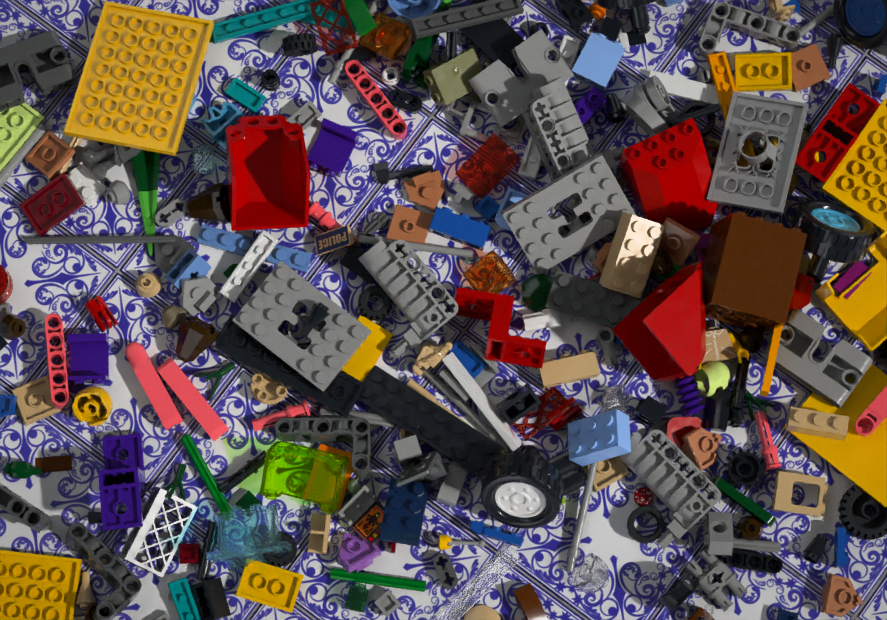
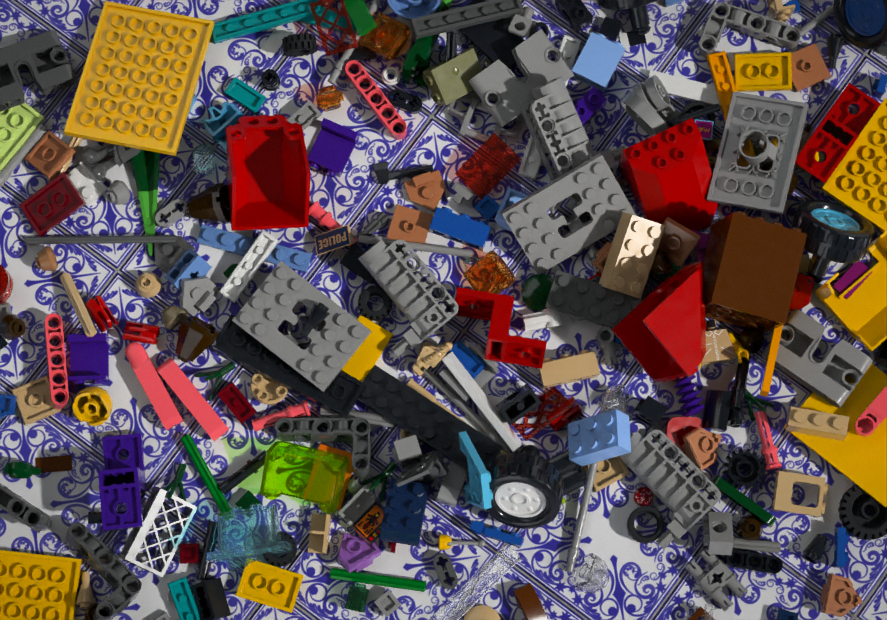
(46, 259): none -> medium nougat cone
(78, 304): none -> tan axle
(141, 332): none -> red arm
(237, 402): none -> dark red plate
(329, 98): none -> clear orange head
(383, 476): none -> dark green plant
(478, 490): none -> medium azure wing
(522, 23): none -> light grey bracket
(597, 11): orange plate -> none
(615, 111): black cone -> none
(678, 592): black wheel -> none
(700, 76): light grey hinge -> none
(705, 128): none -> magenta tile
(717, 374): yellowish green helmet -> none

